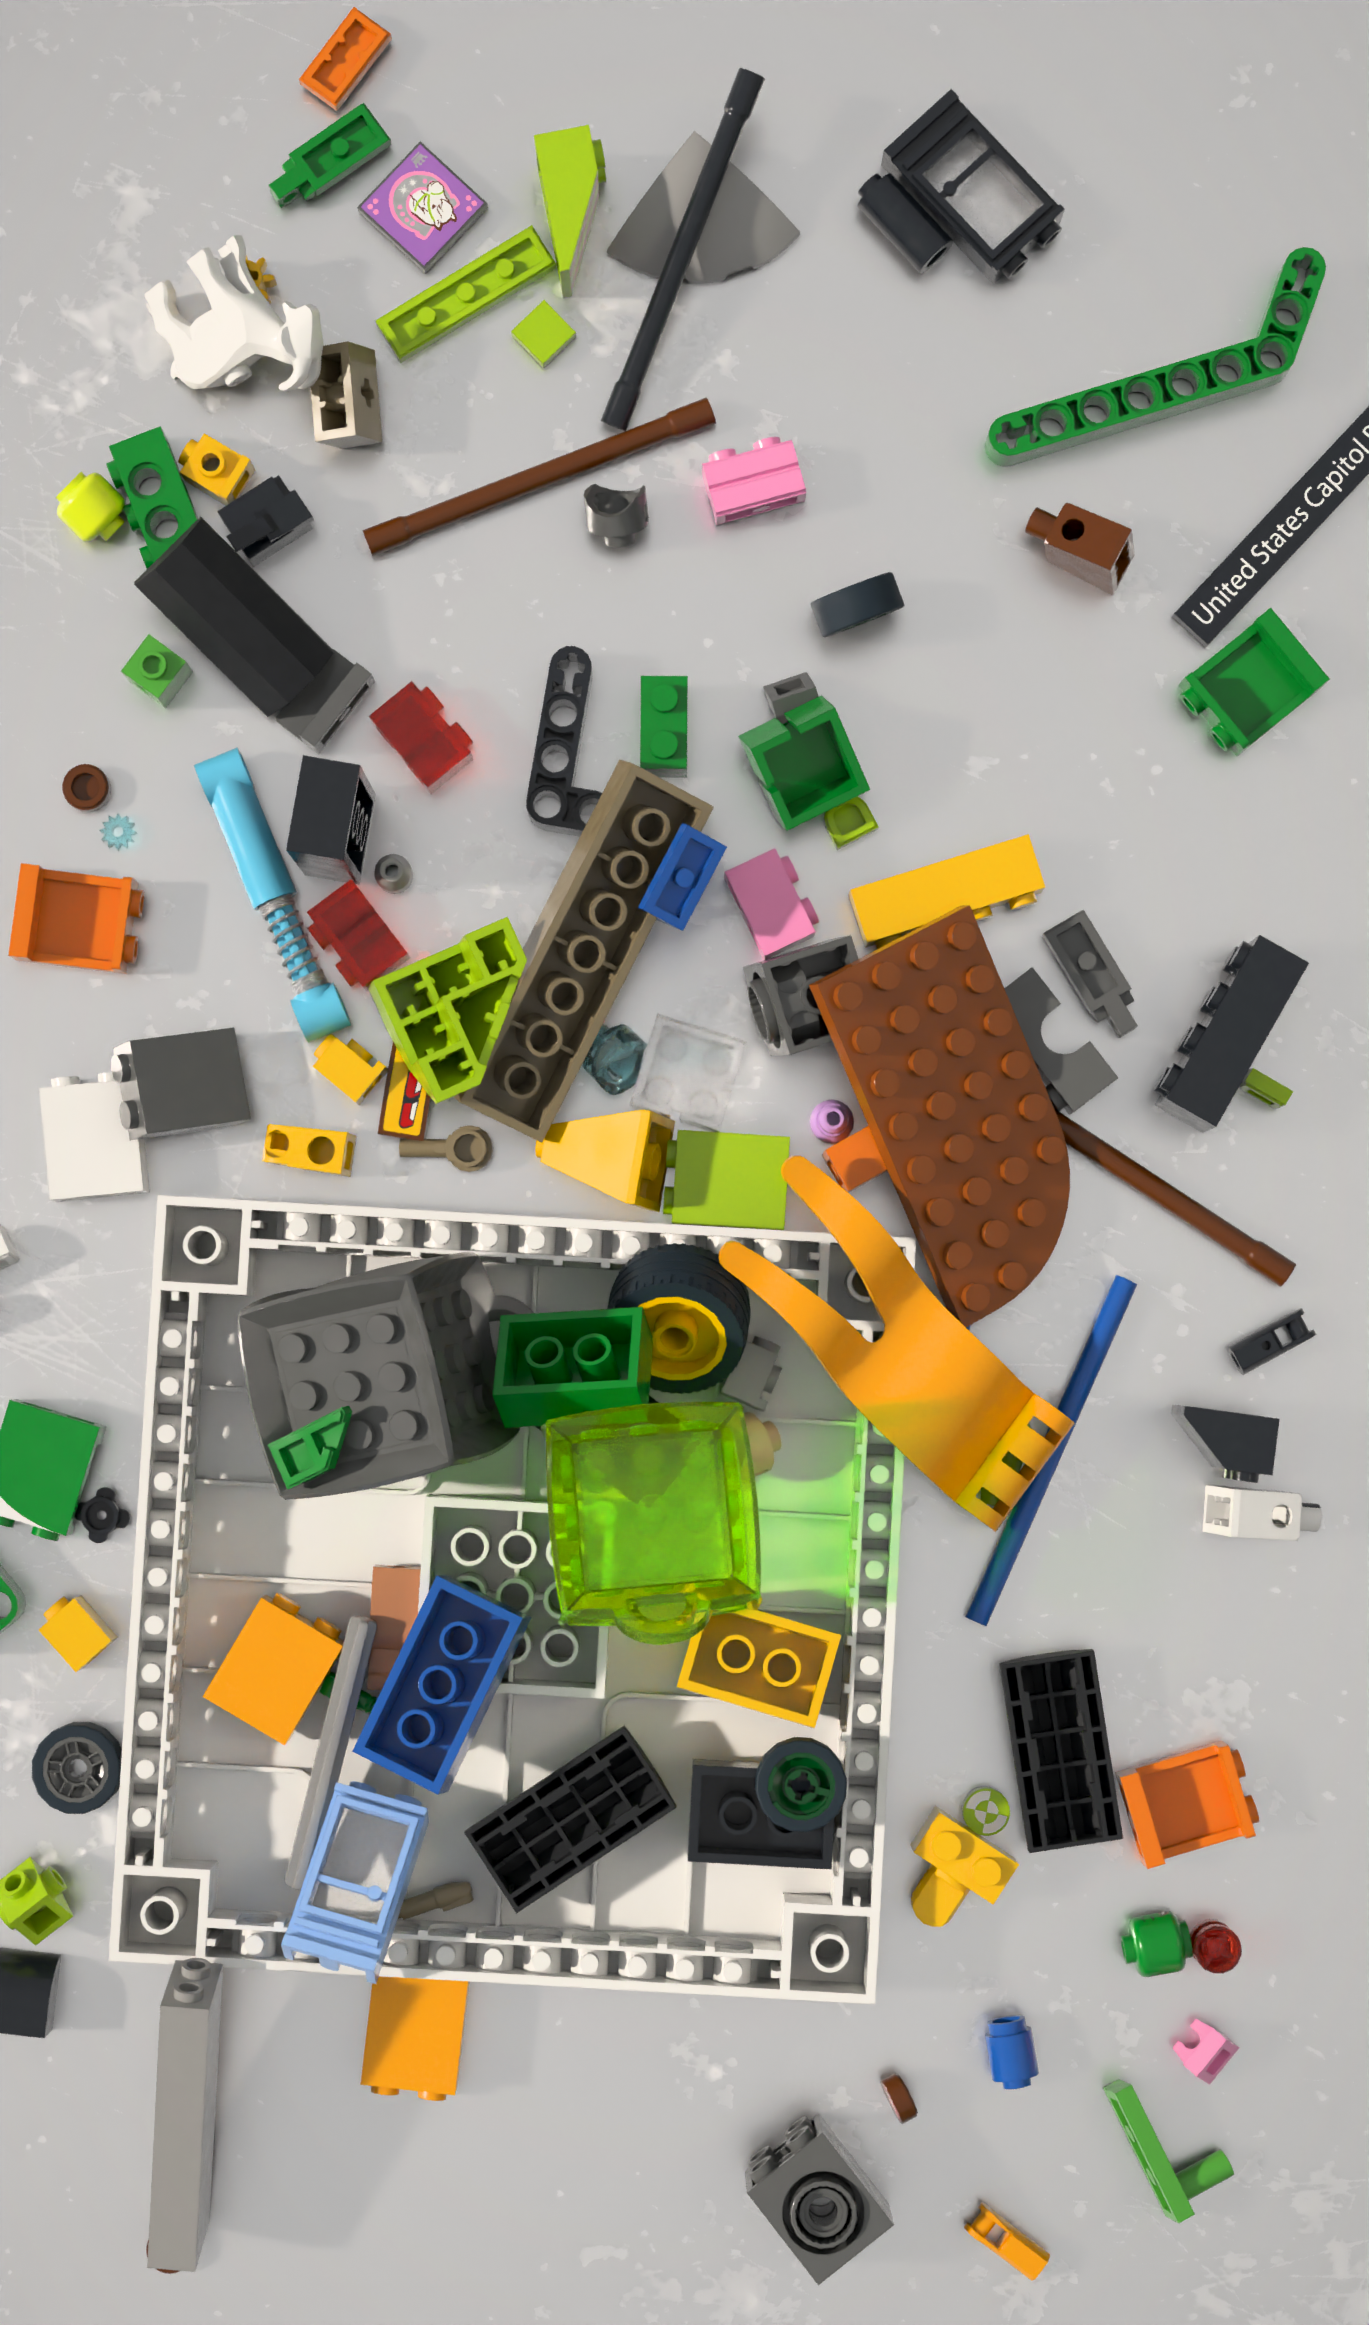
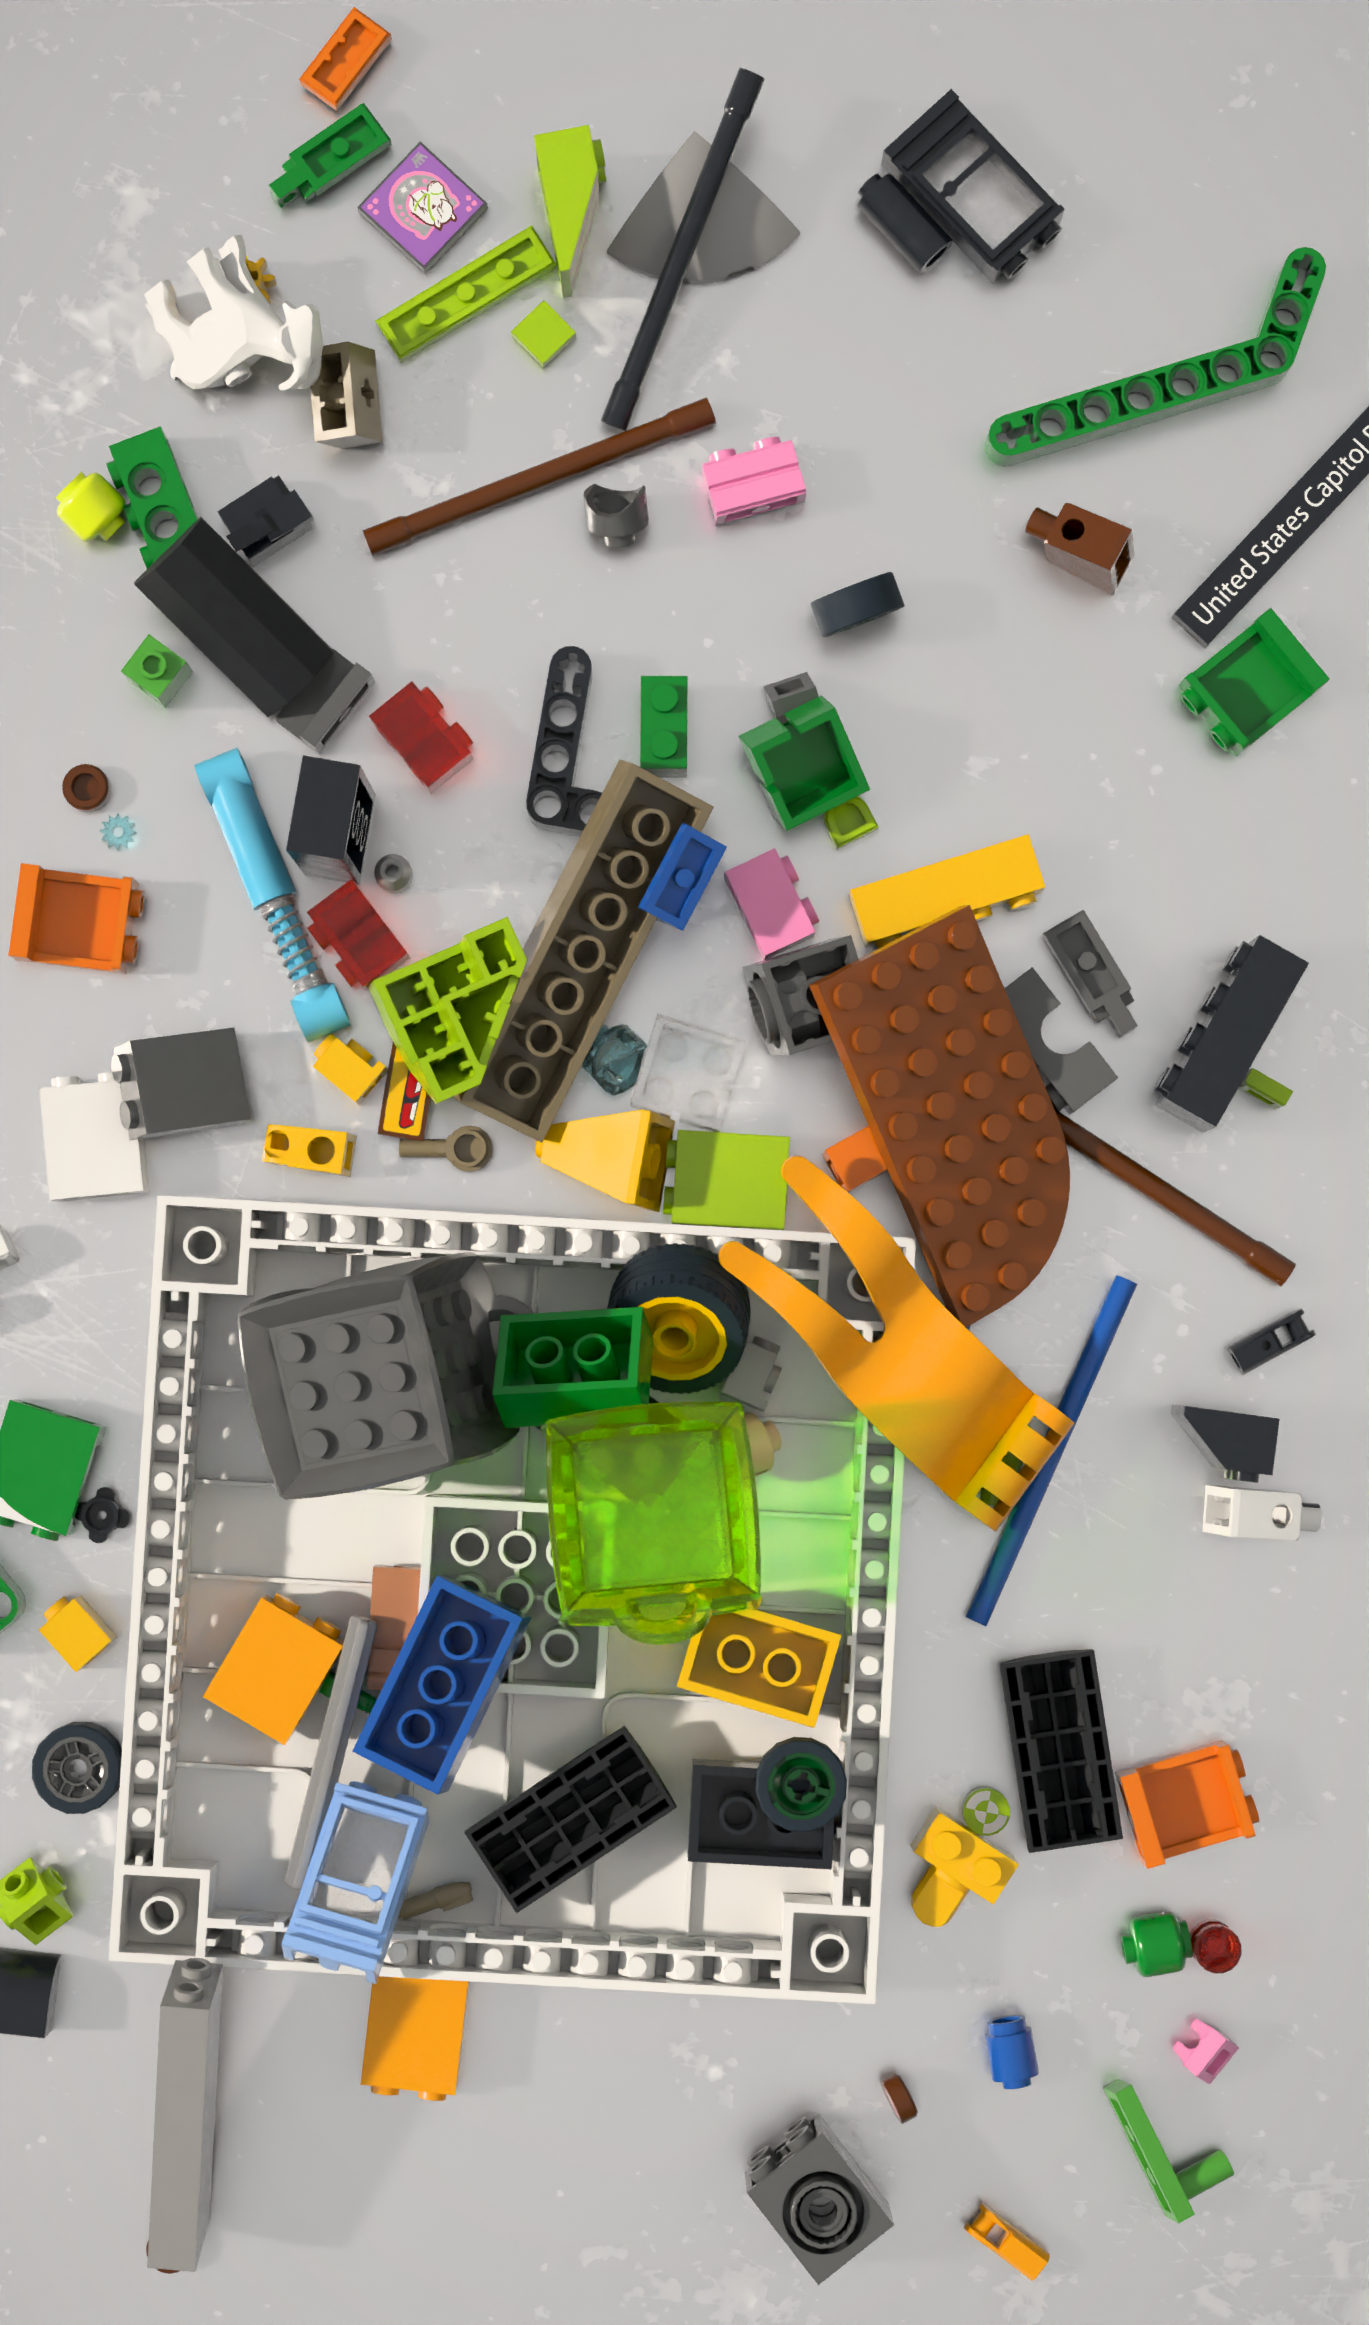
(227, 480): yellow brick -> none
(311, 1448): green tile -> none
(831, 1121): lavender piece -> none

